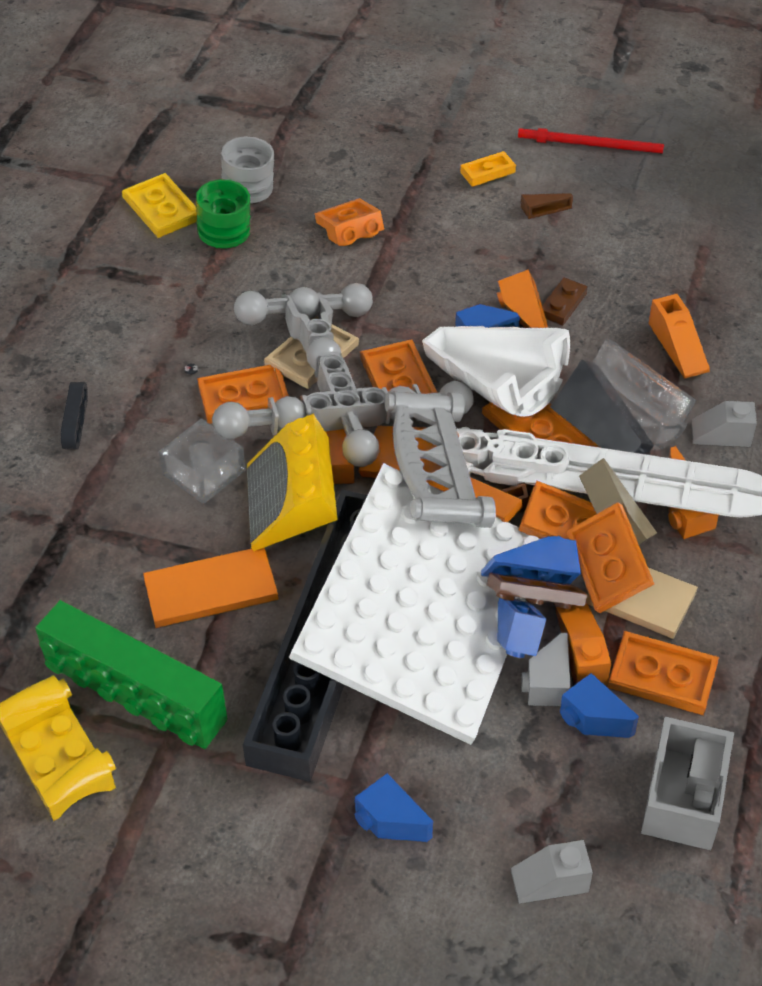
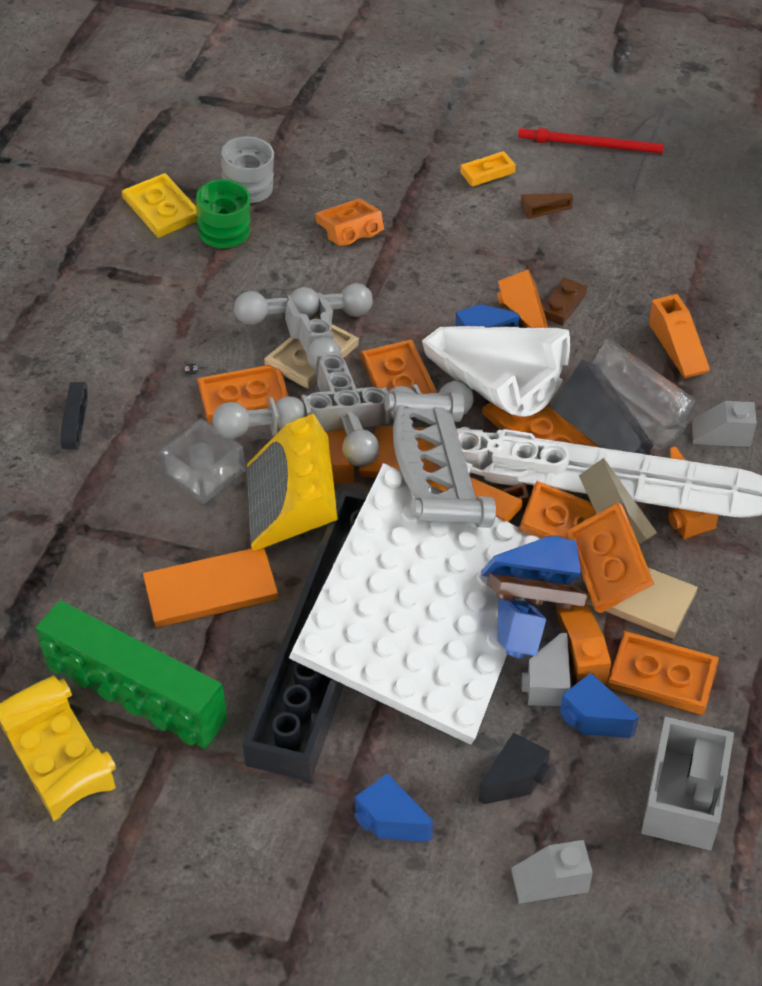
(515, 771): none -> black slope

